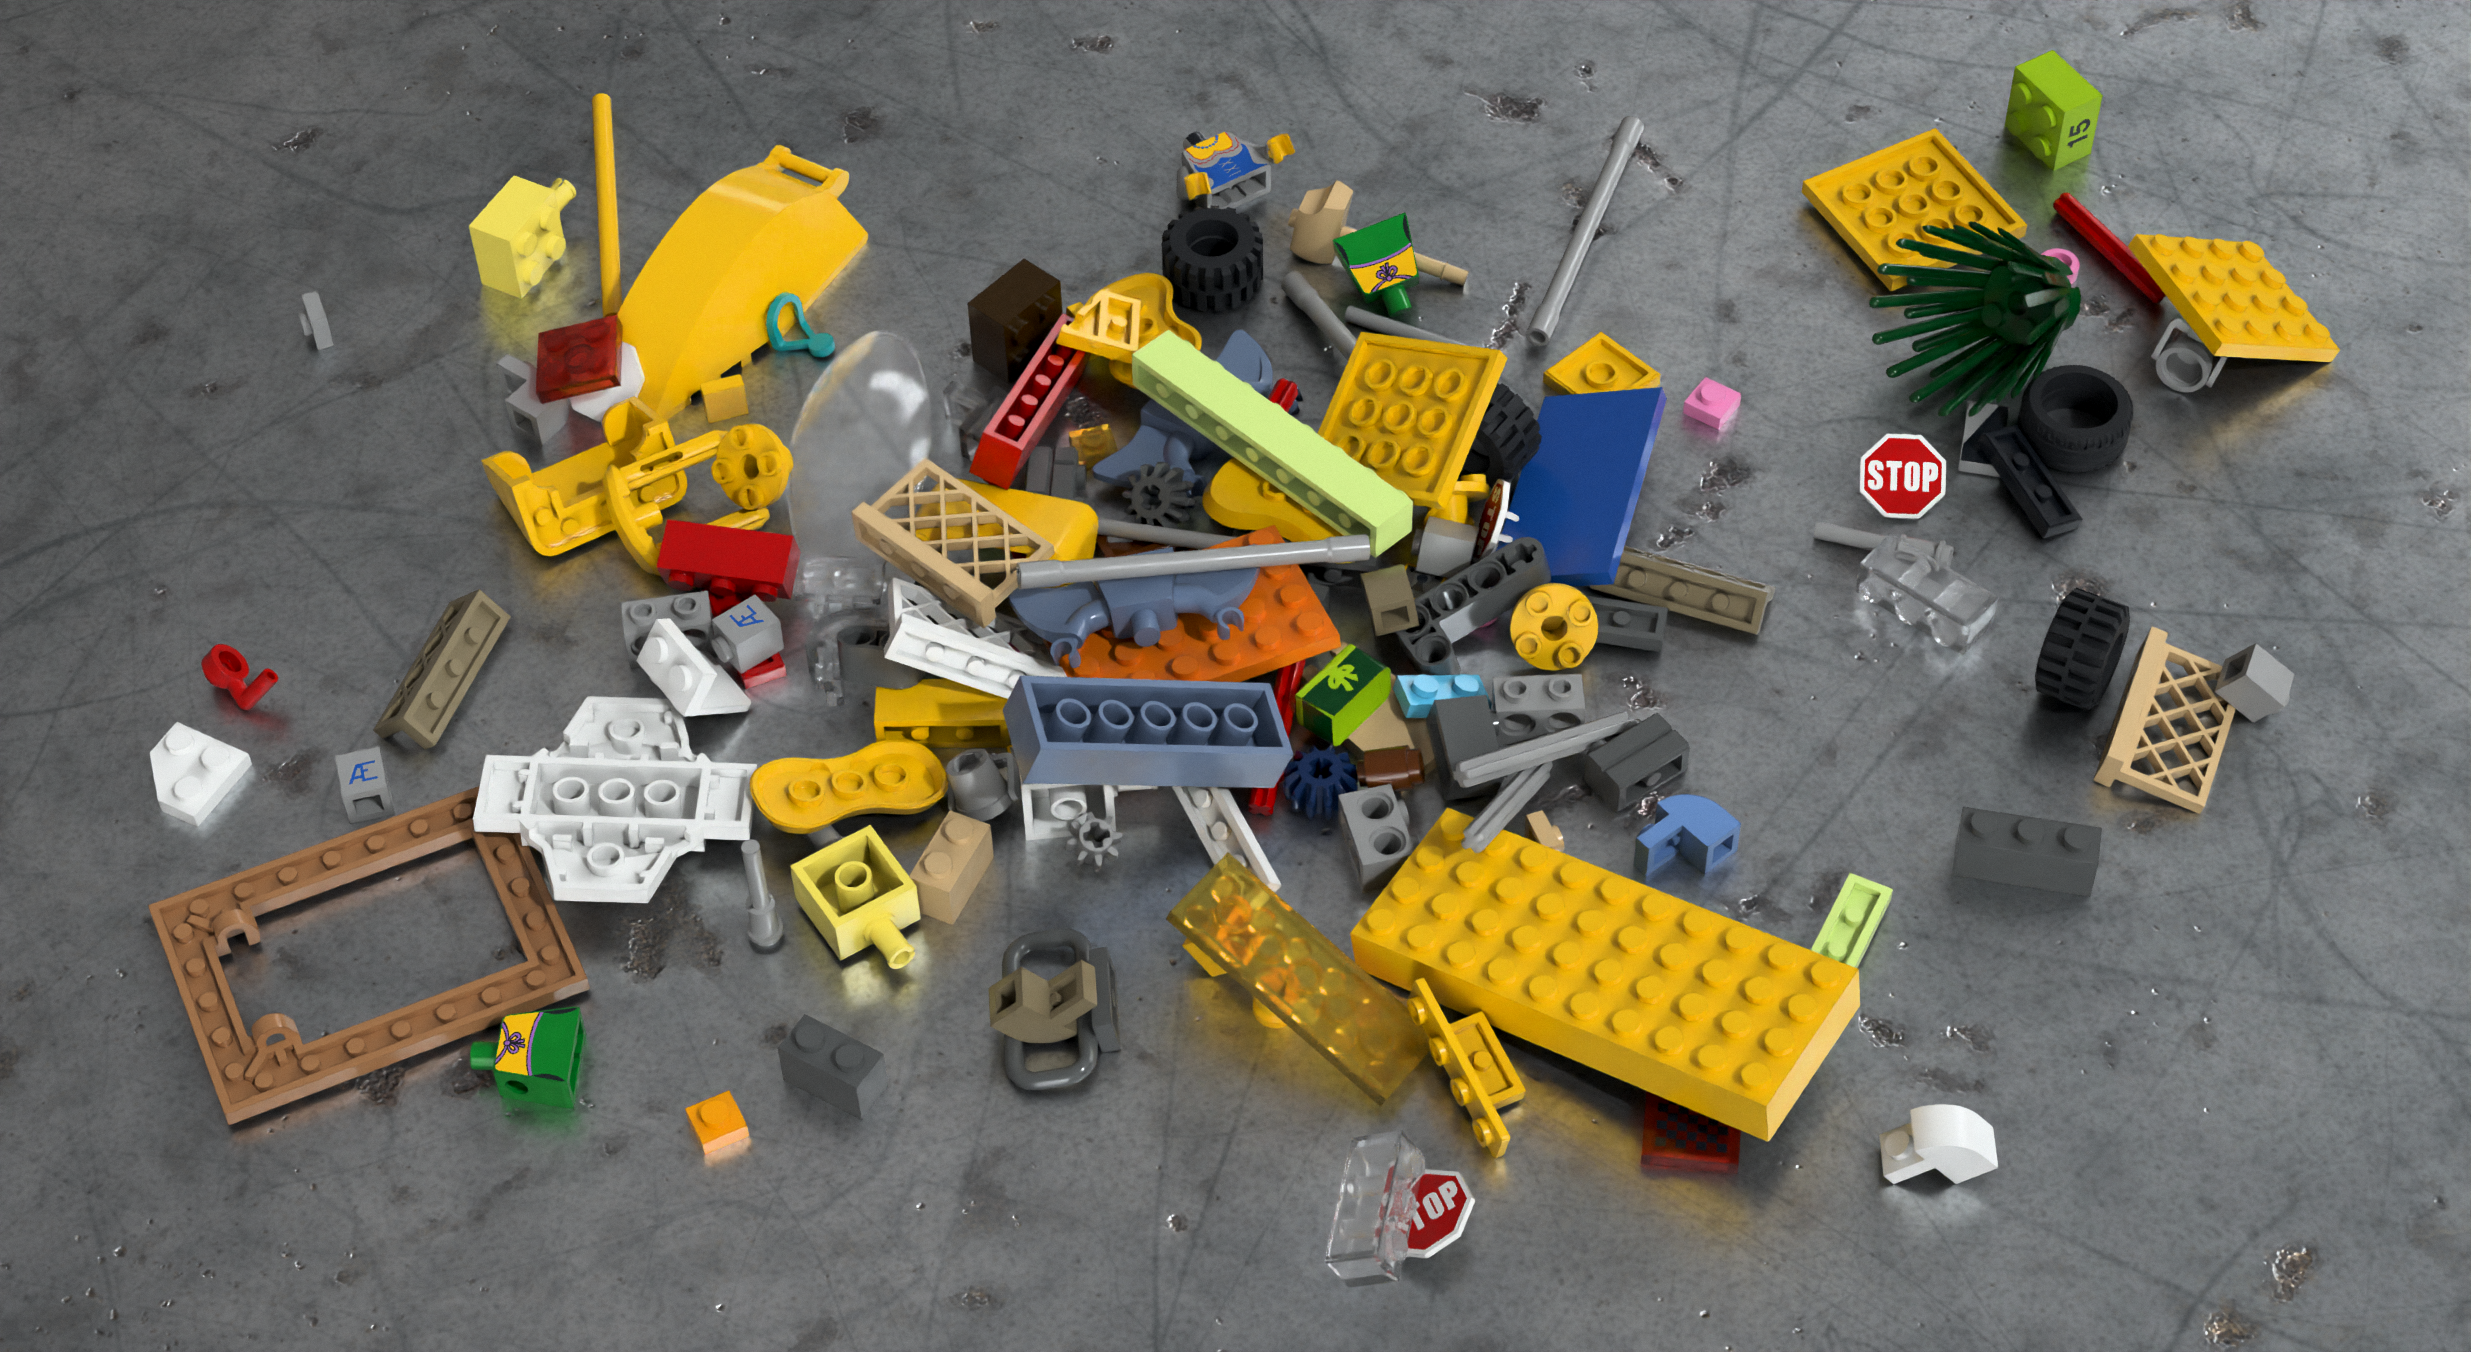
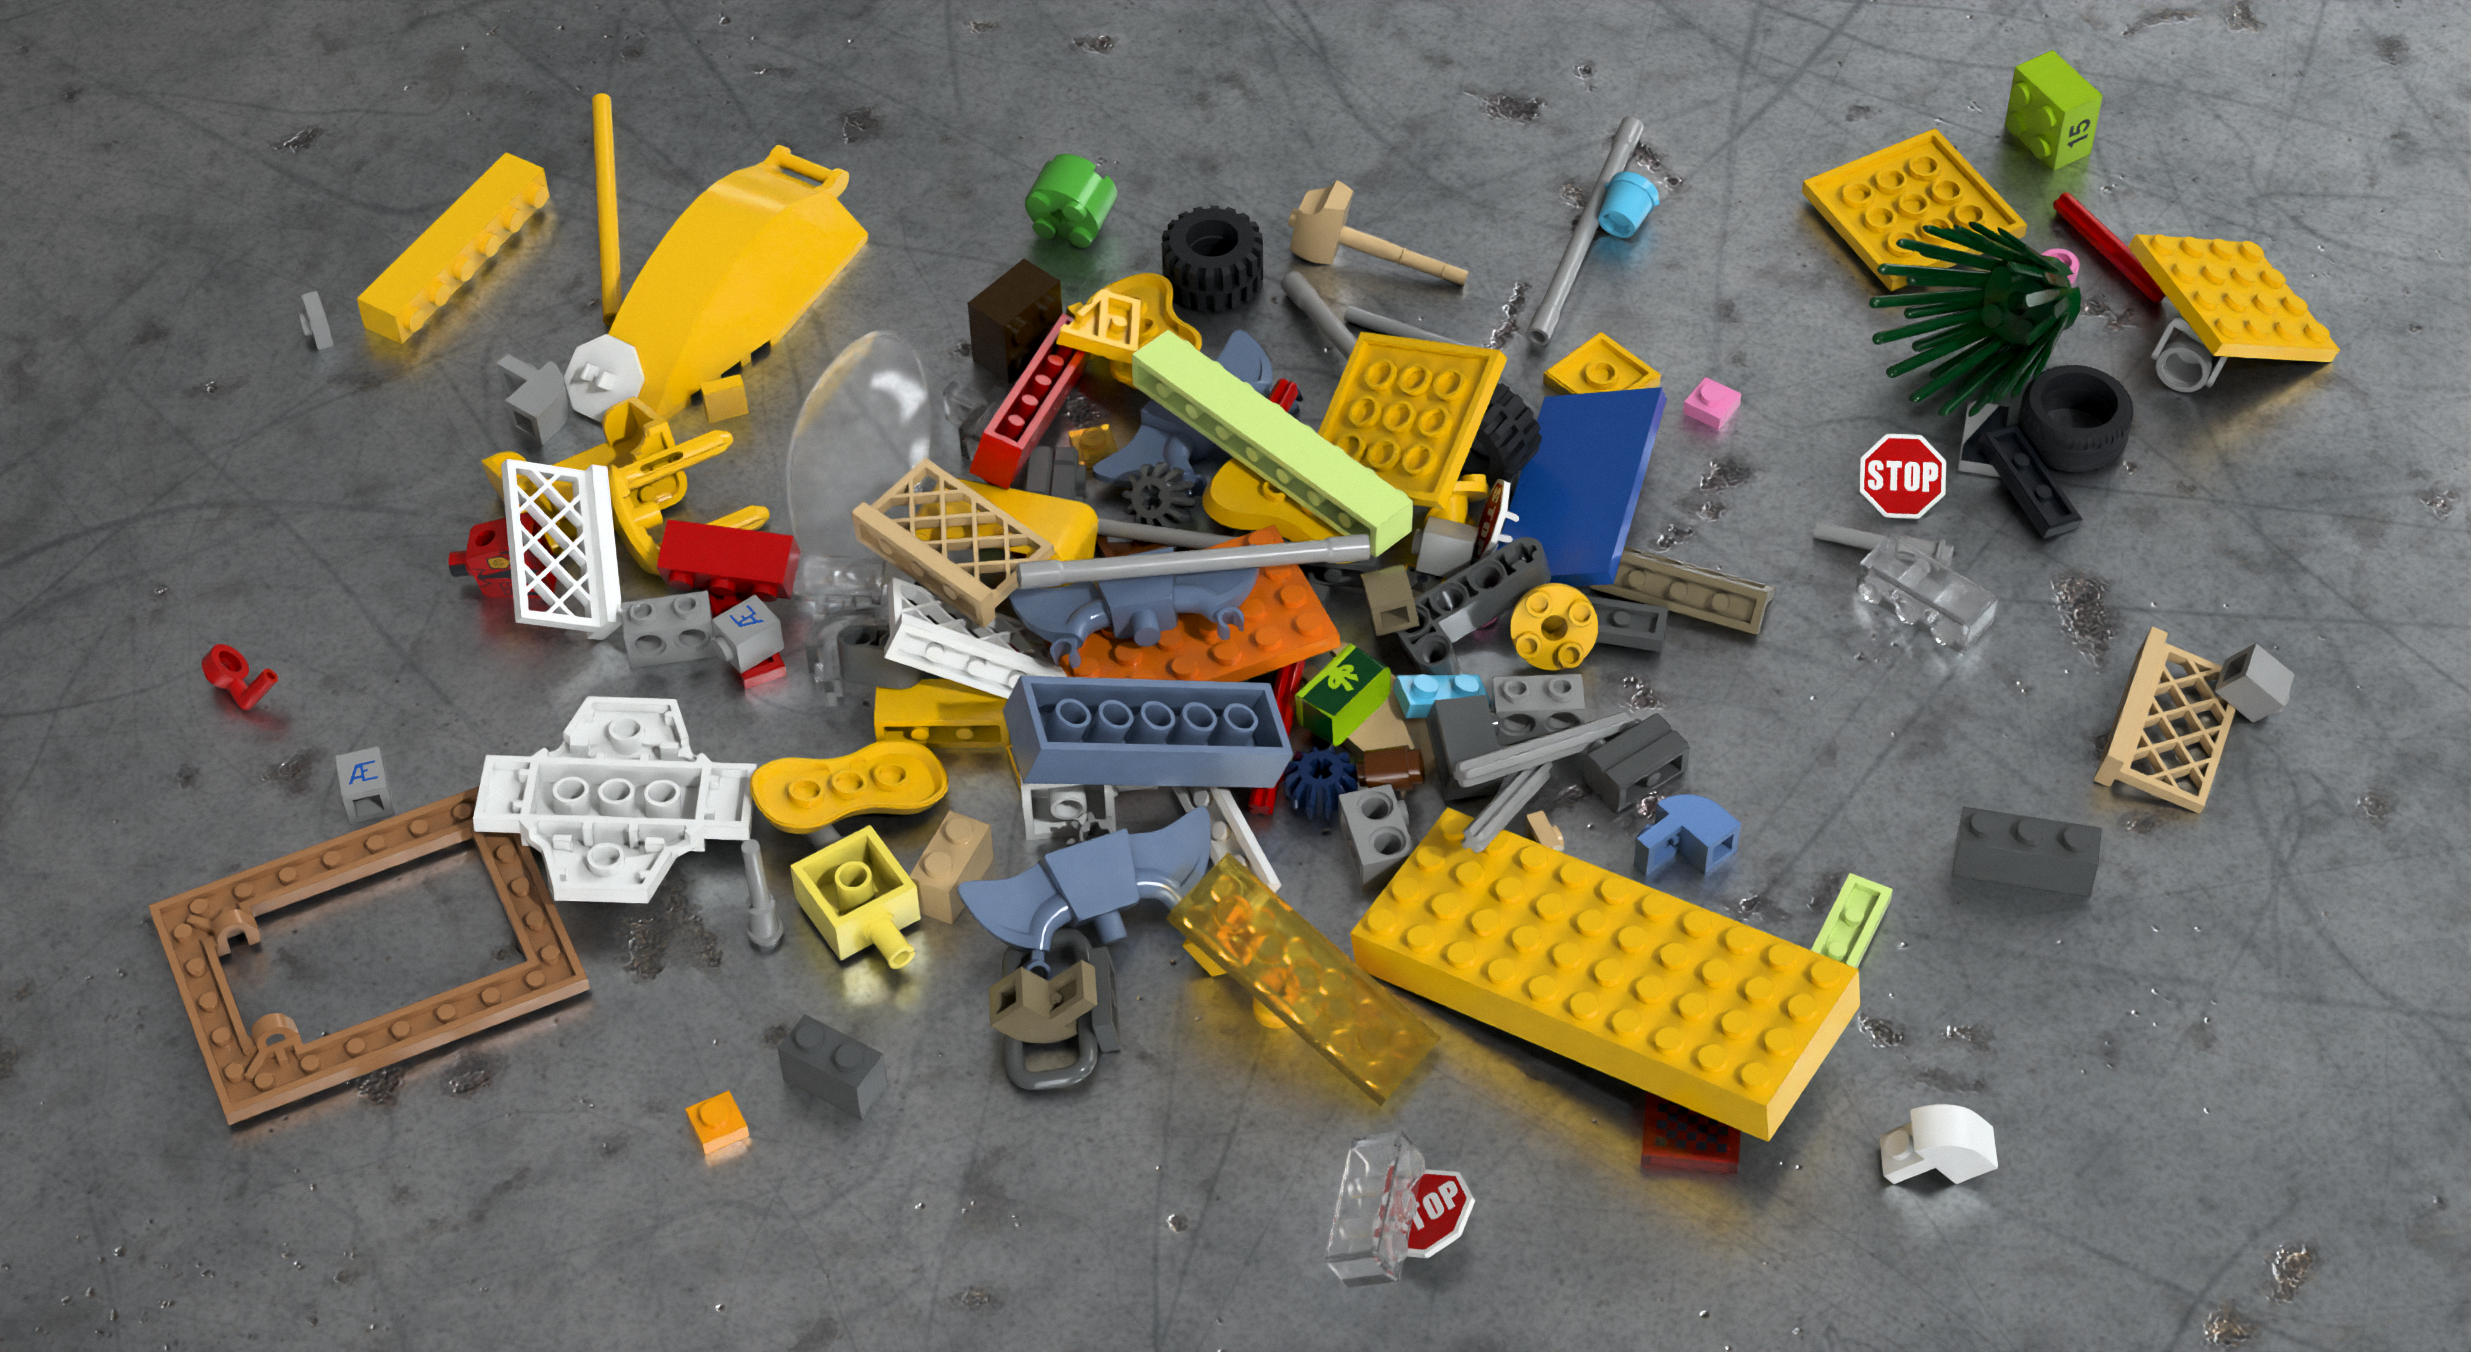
(194, 772): white plate -> none
(444, 669): dark tan fence -> none
(453, 248): none -> yellow brick
(489, 558): none -> red torso
(520, 234): light yellow brick -> none
(536, 1056): green torso -> none
(579, 359): clear red plate -> none
(594, 552): none -> white fence
(688, 675): white bracket -> none
(752, 466): yellow plate -> none
(819, 344): teal piece -> none
(978, 786): light grey piece -> none
(1070, 200): none -> bright green brick
(1091, 884): none -> sand blue torso
(1228, 169): torso -> none
(1381, 262): green torso -> none
(1475, 1062): yellow bracket -> none
(1627, 203): none -> medium azure piece
(2082, 648): black tyre -> none

